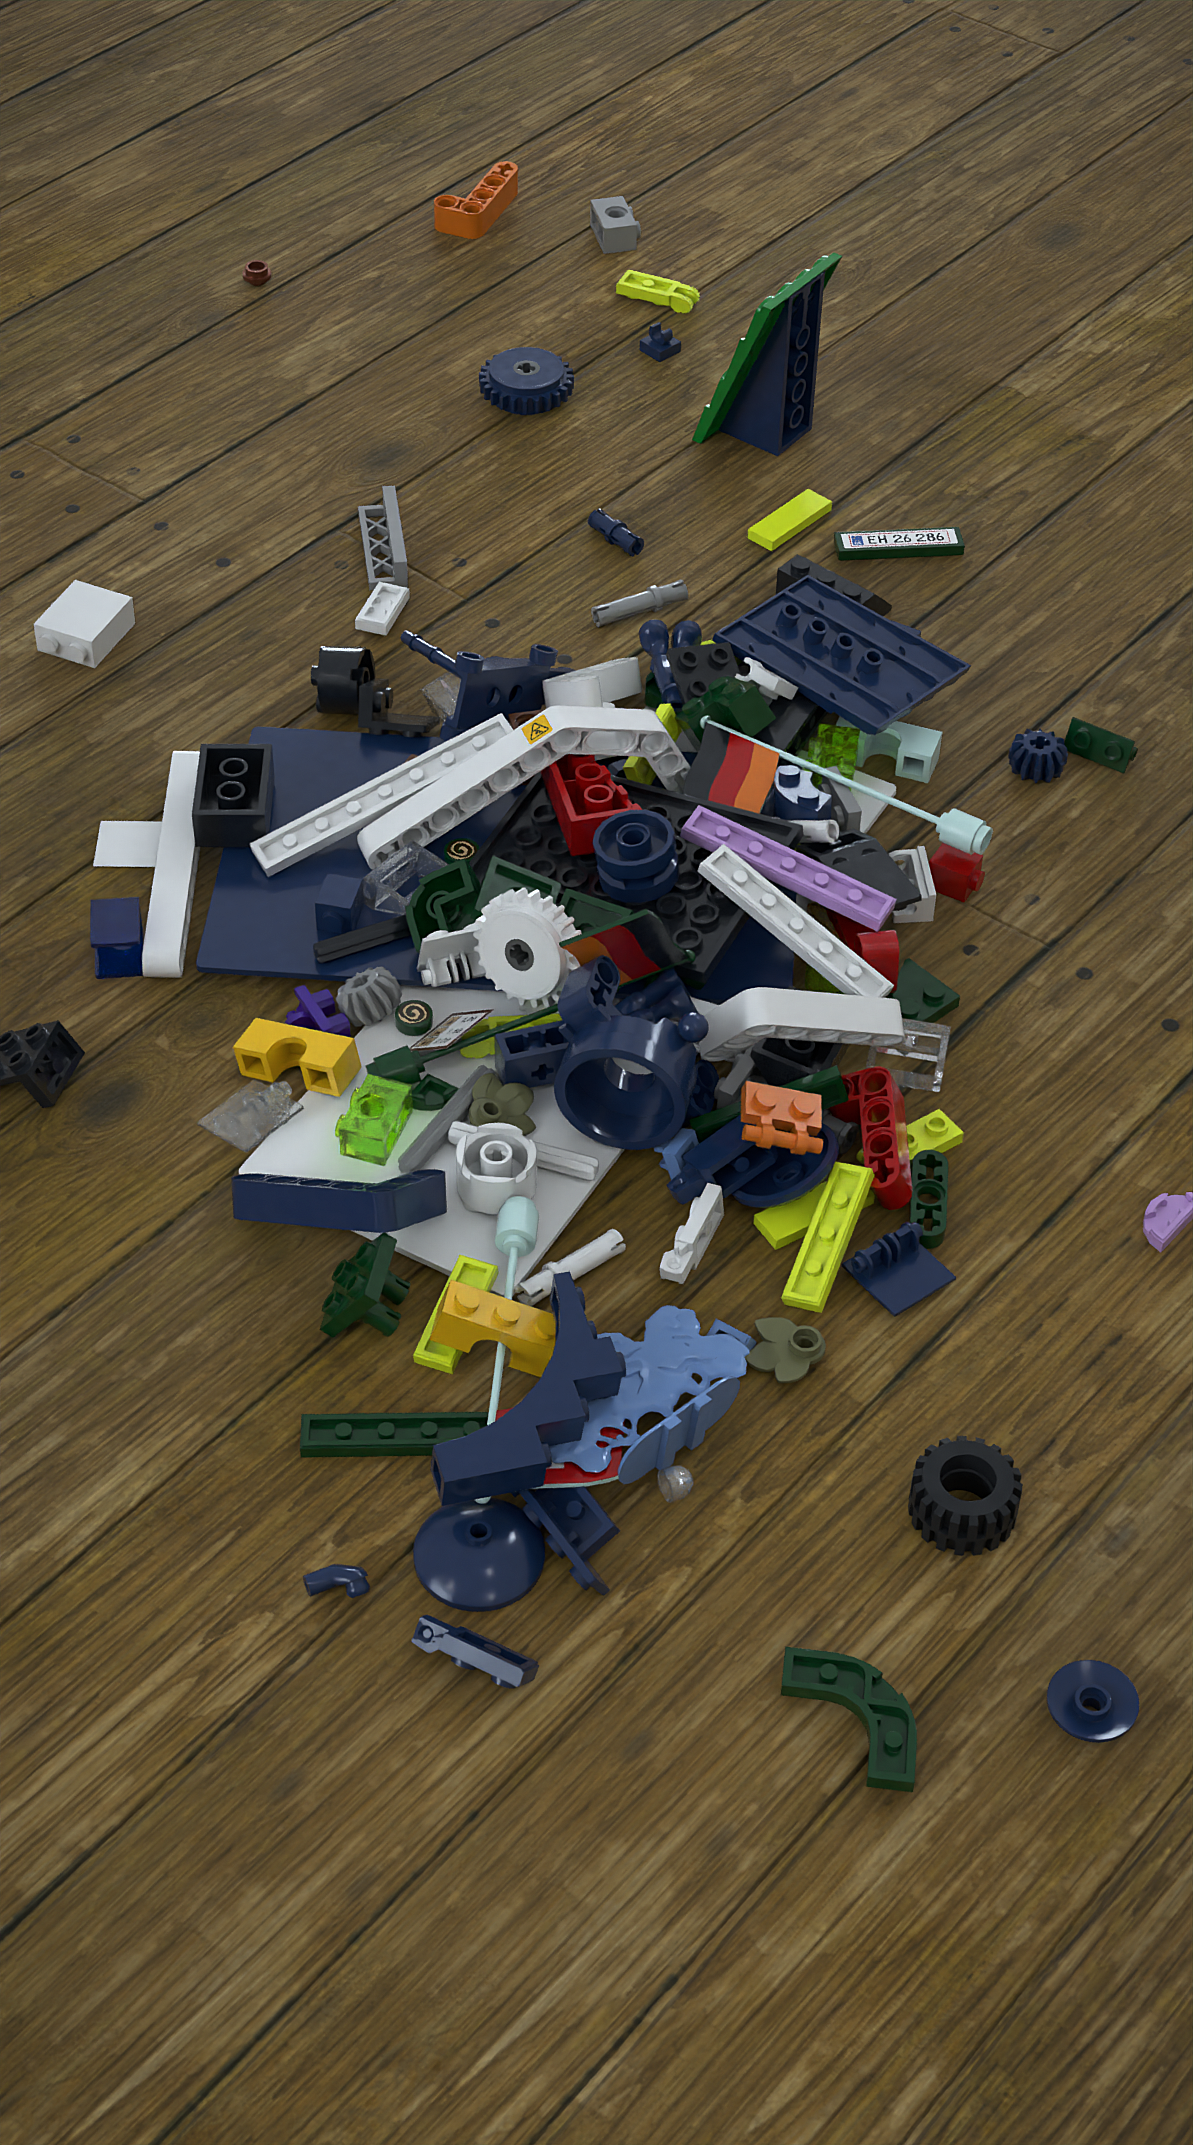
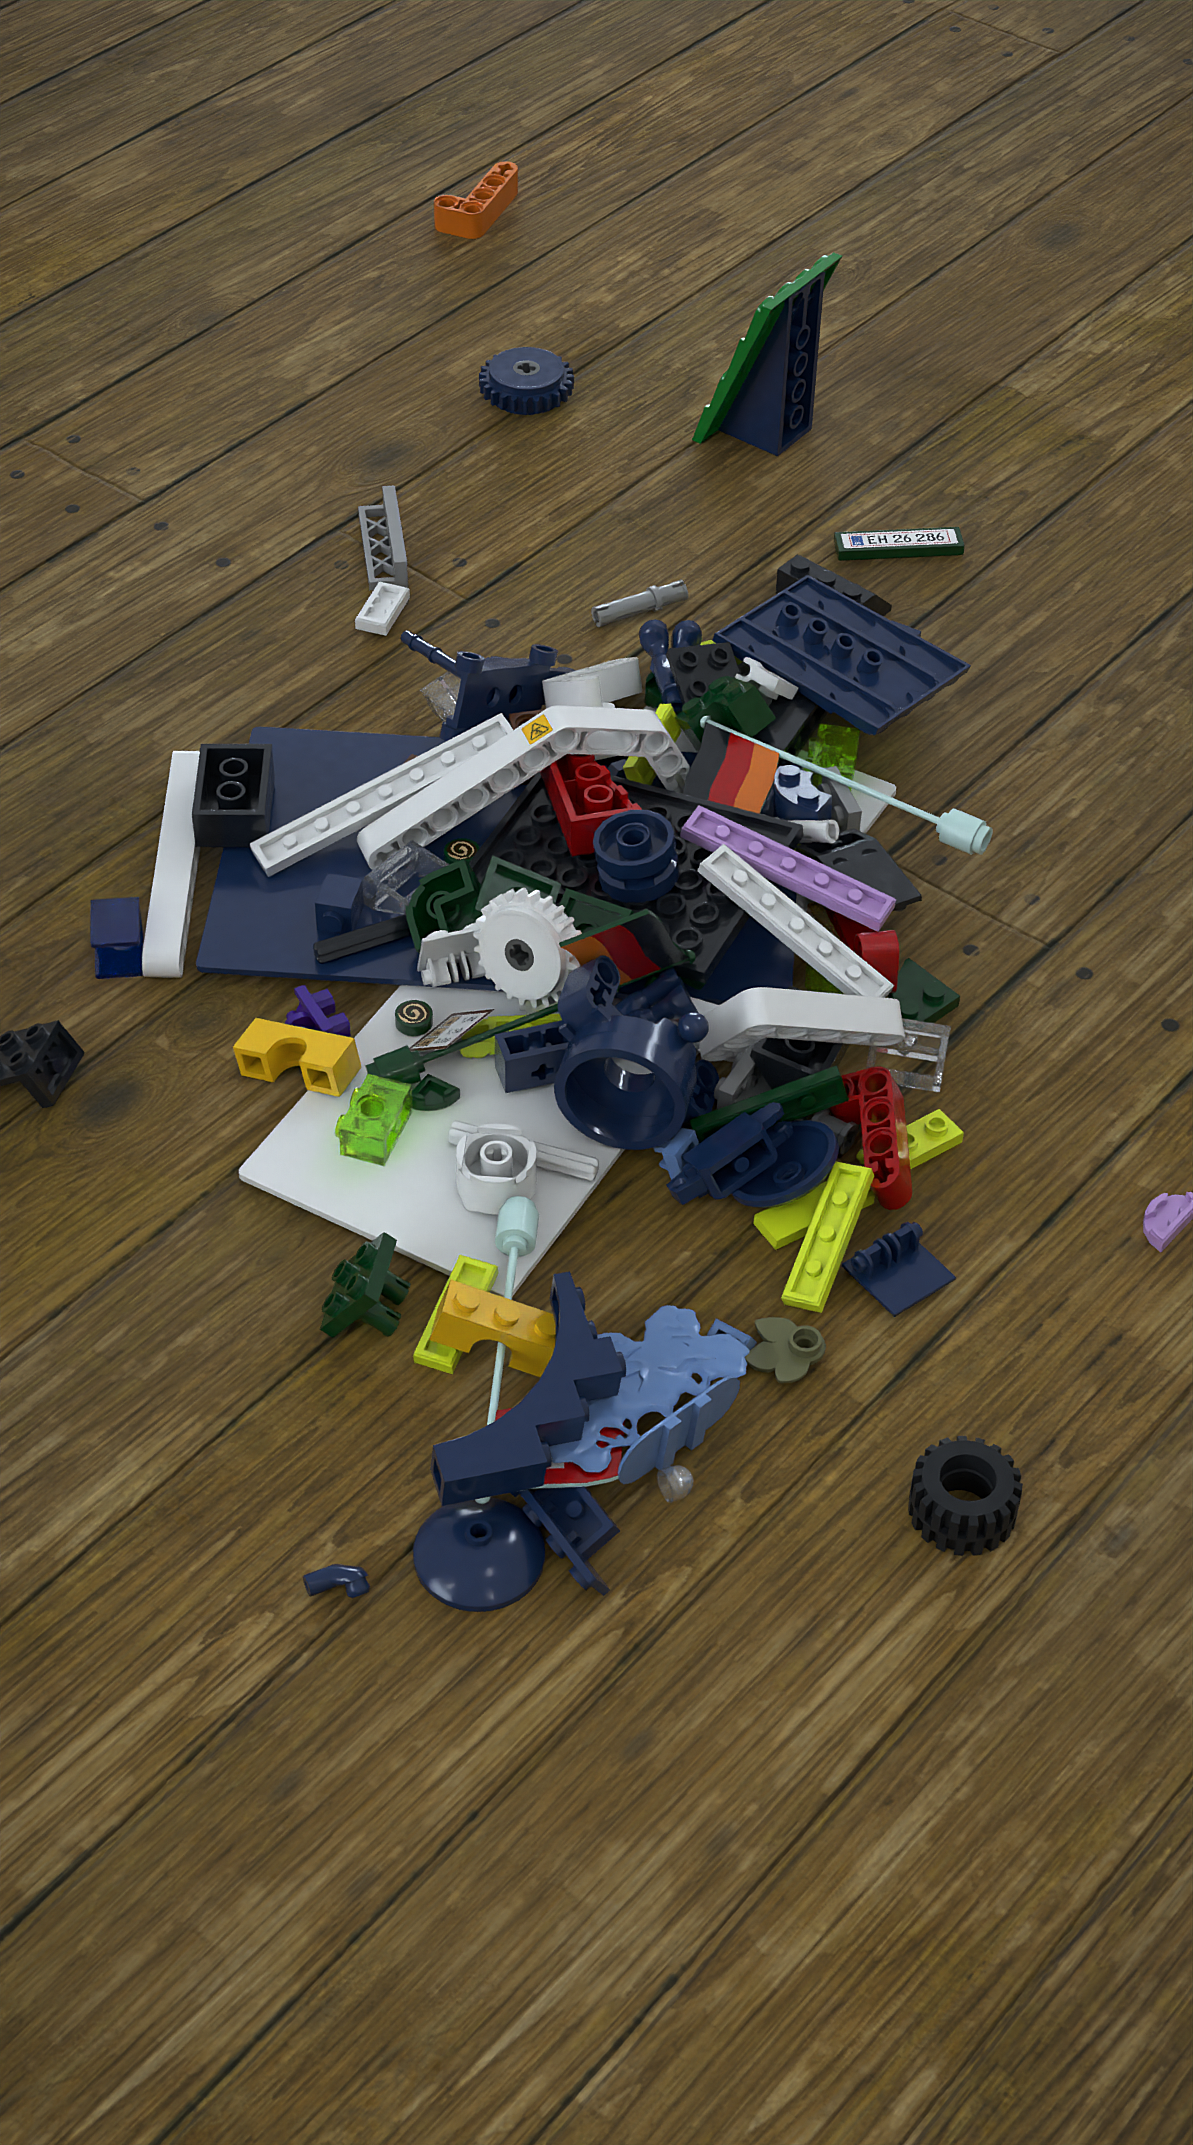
(84, 623): white brick -> none
(127, 844): white sticker -> none
(252, 1114): clear hinge -> none
(256, 272): copper plate -> none
(339, 677): black brick -> none
(340, 1203): dark blue beam -> none
(369, 996): light grey gear -> none
(374, 702): black bracket -> none
(383, 1433): dark green tile -> none
(437, 1130): light grey axle -> none
(475, 1651): dark blue hinge -> none
(501, 1103): olive plate -> none
(577, 1263): white pin -> none
(614, 224): light grey brick -> none
(616, 532): dark blue pin -> none
(658, 290): neon yellow hinge -> none
(660, 343): dark blue tile -> none
(695, 1236): white hinge -> none
(785, 1110): orange plate -> none
(789, 519): neon yellow tile -> none
(866, 1694): dark green plate -> none
(910, 745): light aqua arch -> none
(918, 872): white hinge -> none
(938, 1187): dark green beam -> none
(956, 872): red brick -> none
(1038, 755): dark blue gear -> none
(1097, 1686): dark blue dish -> none
(1099, 745): dark green hinge -> none

